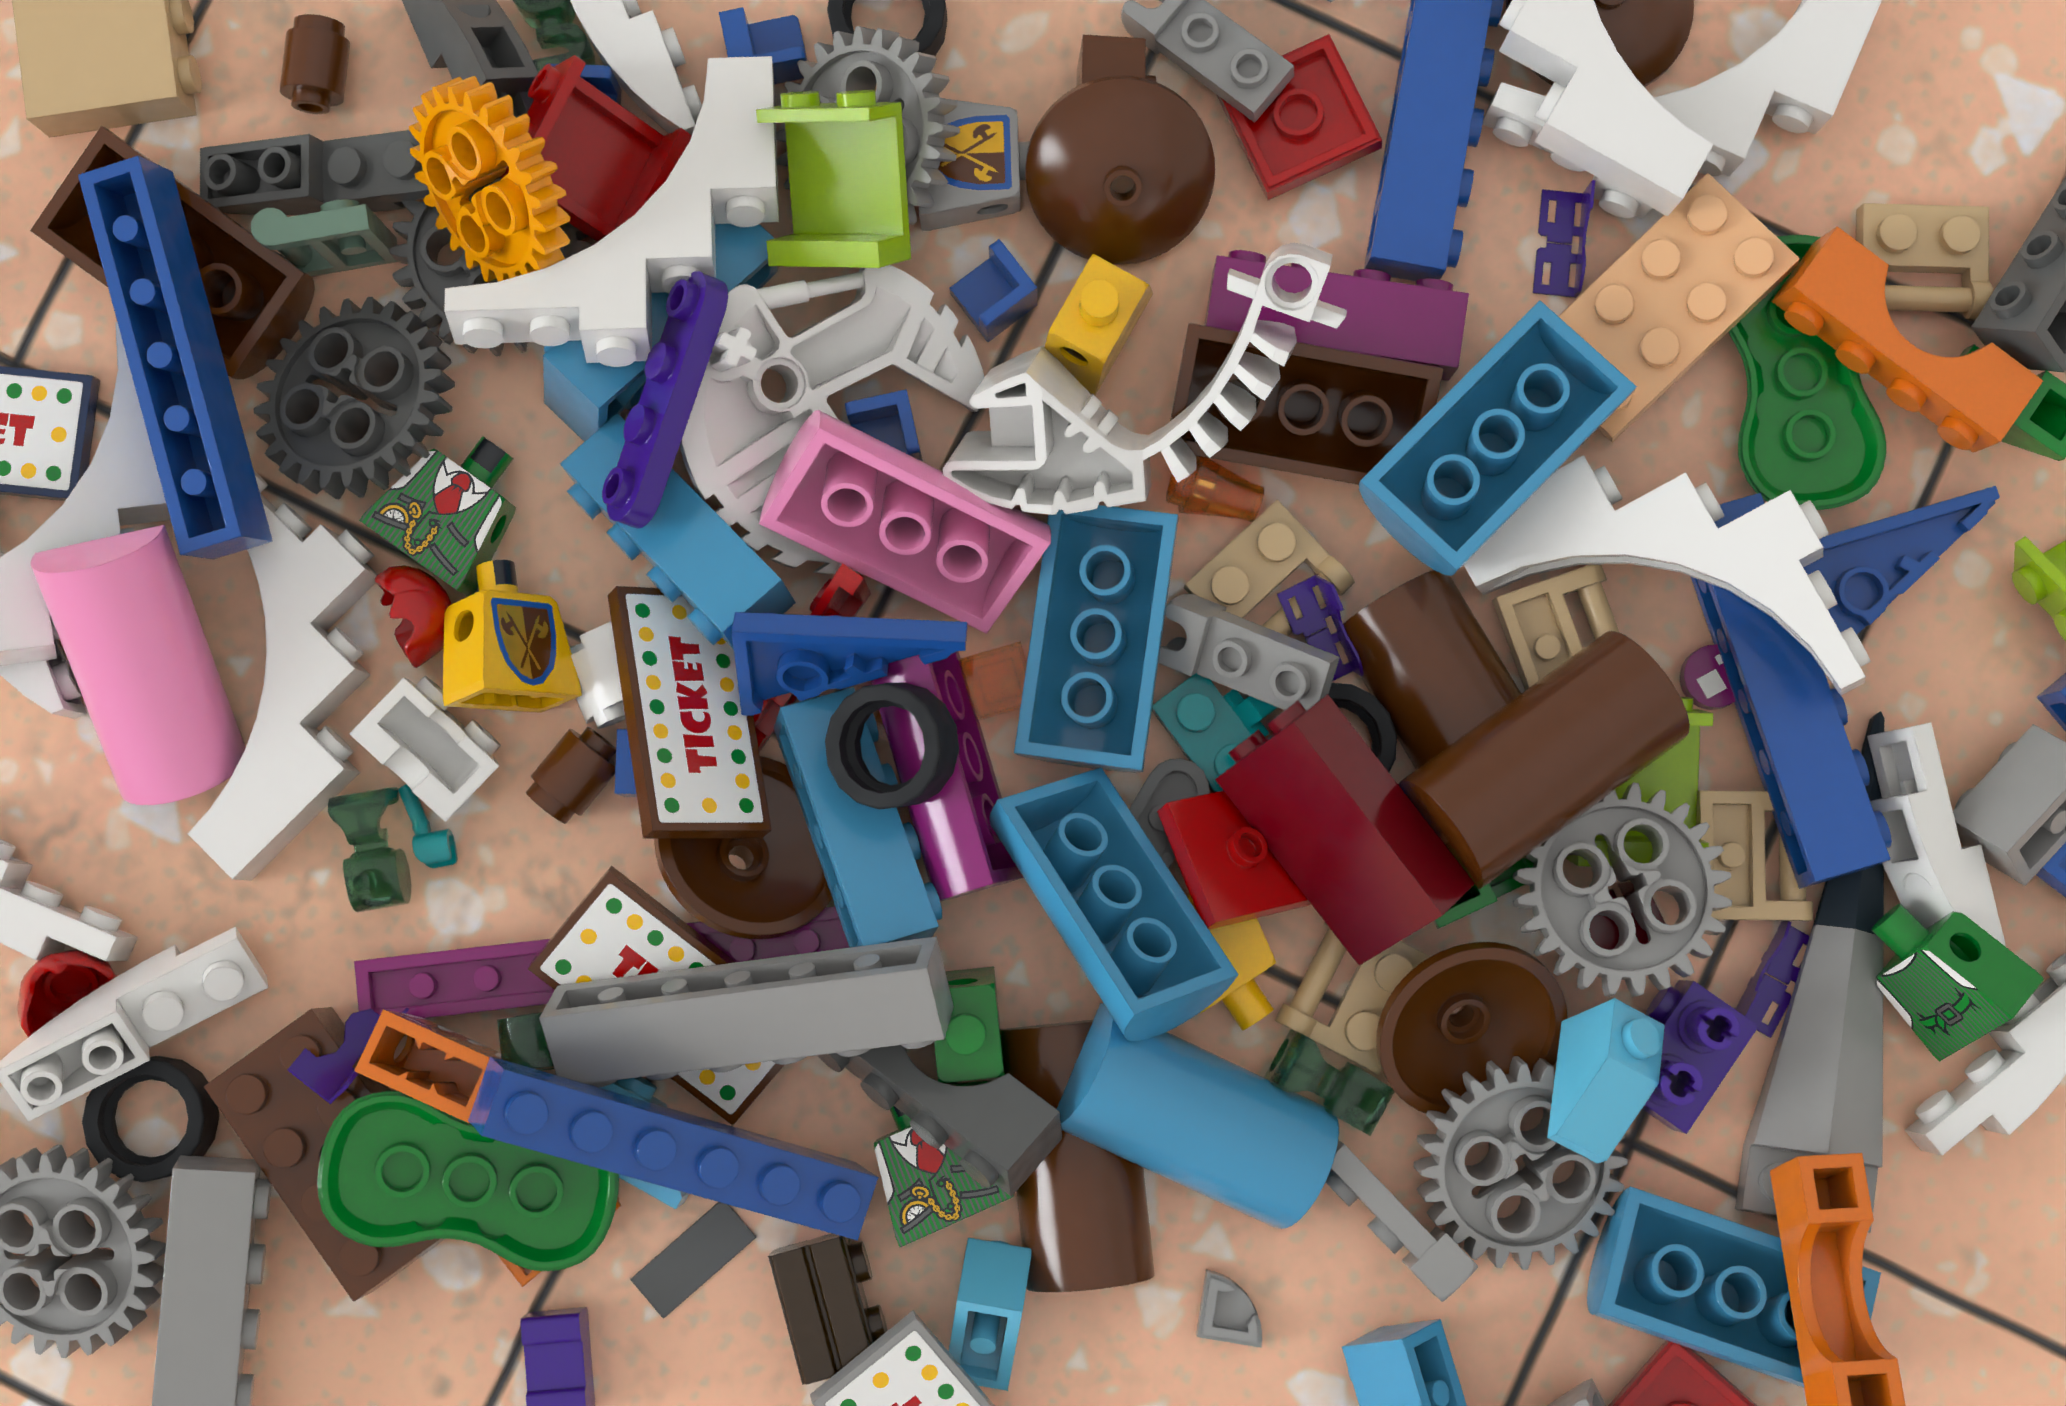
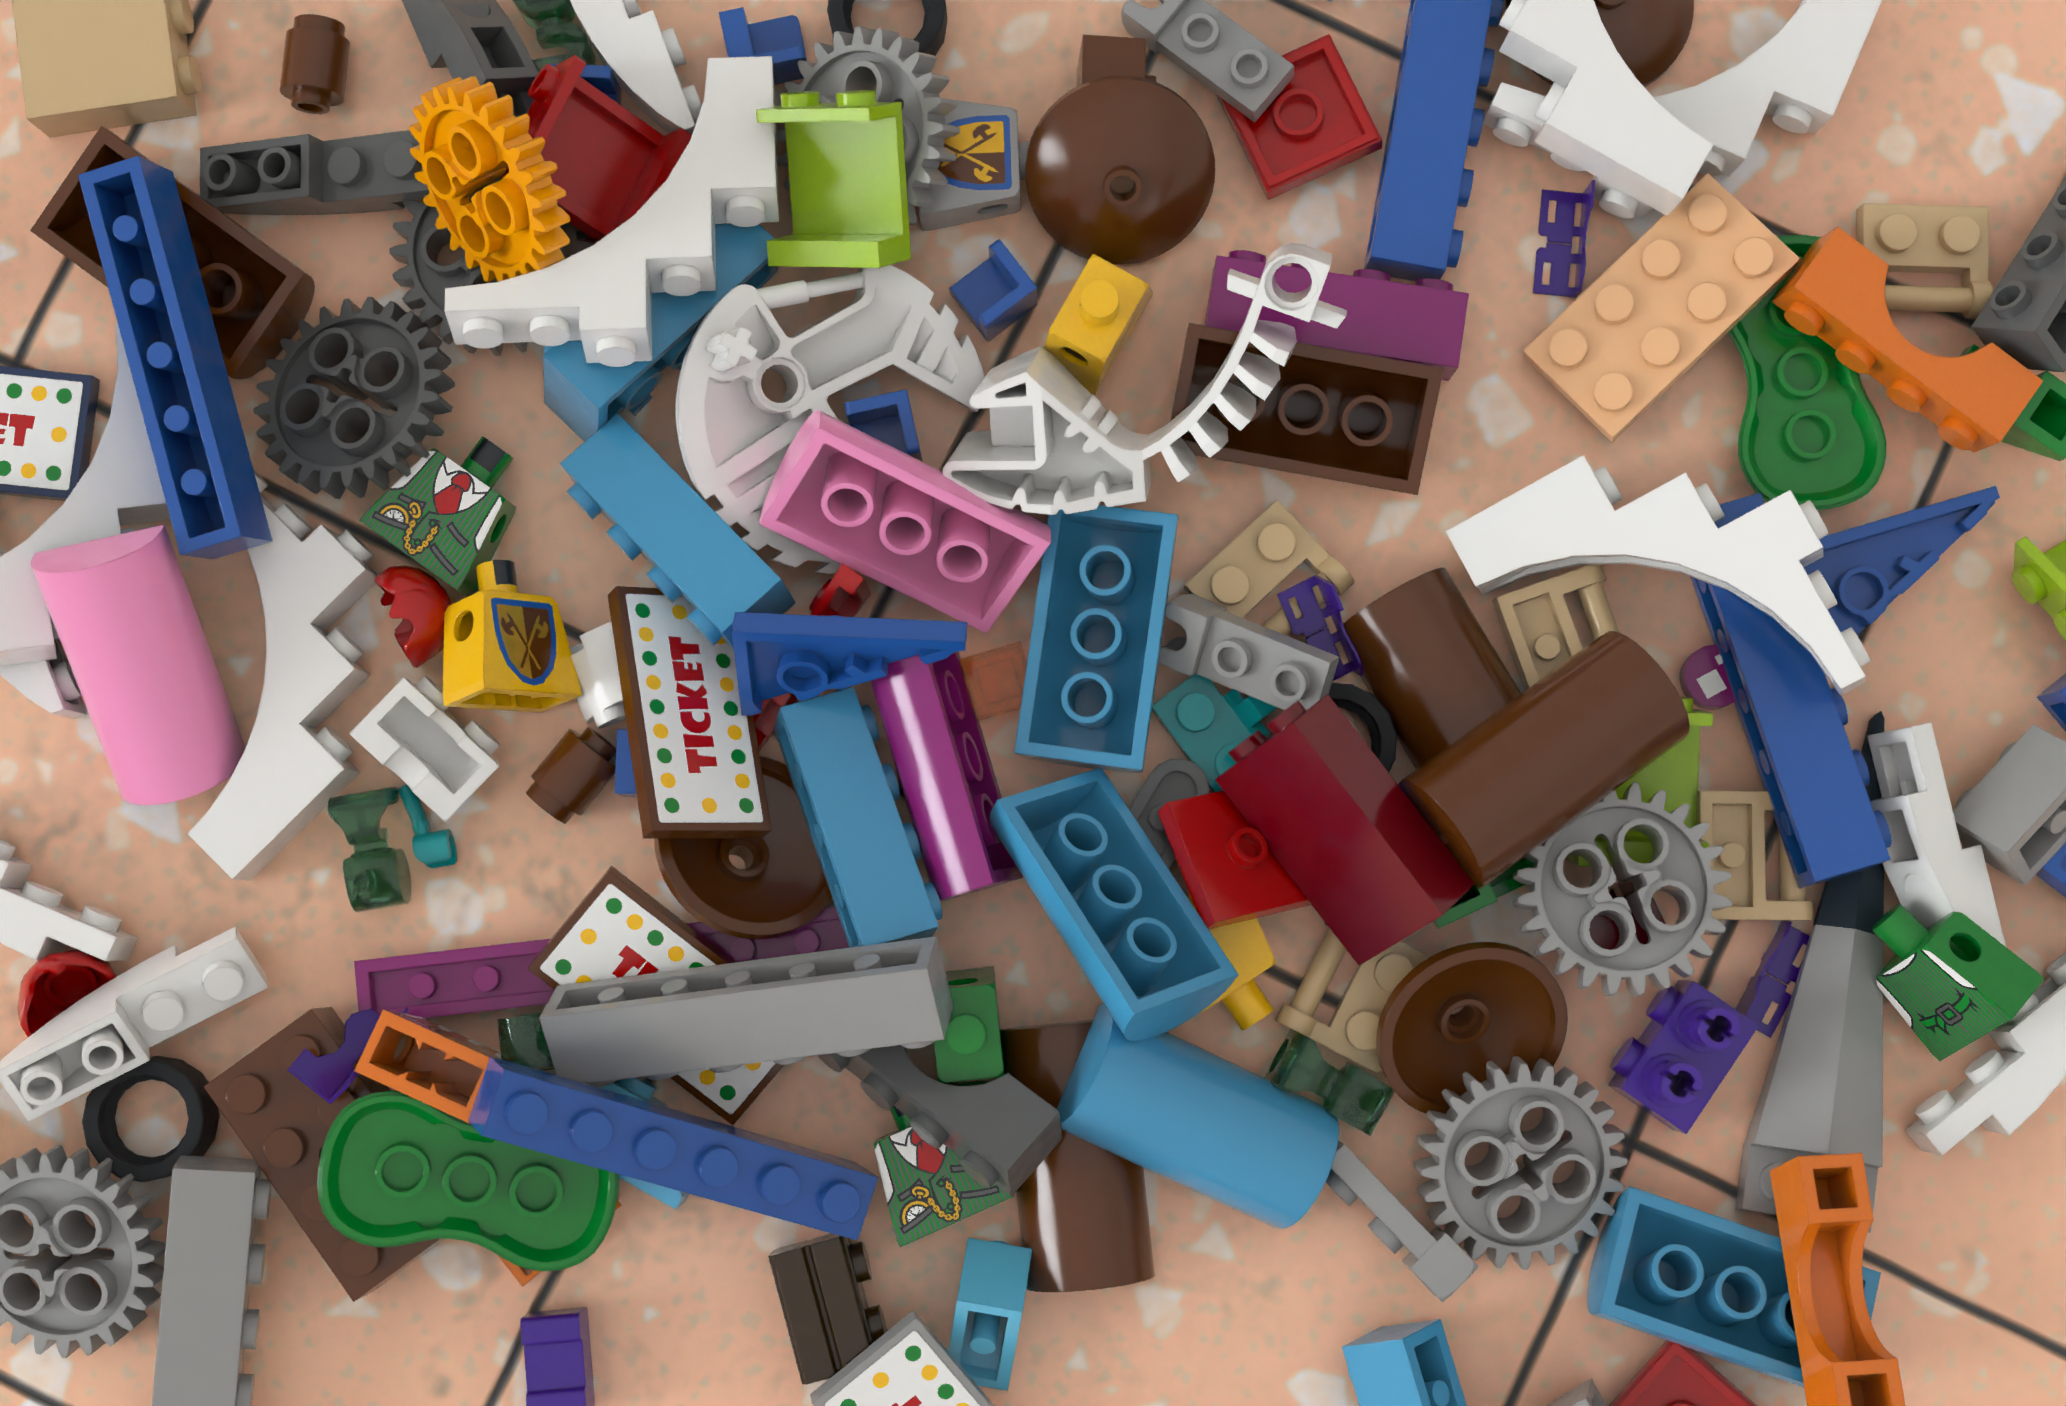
(327, 241): sand green plate -> none
(672, 384): dark purple plate -> none
(693, 1258): dark grey sticker -> none
(845, 752): black tyre -> none
(1215, 492): clear orange cone -> none
(1227, 1312): light grey tile -> none
(1493, 440): dark azure brick -> none
(1603, 1077): medium azure slope -> none

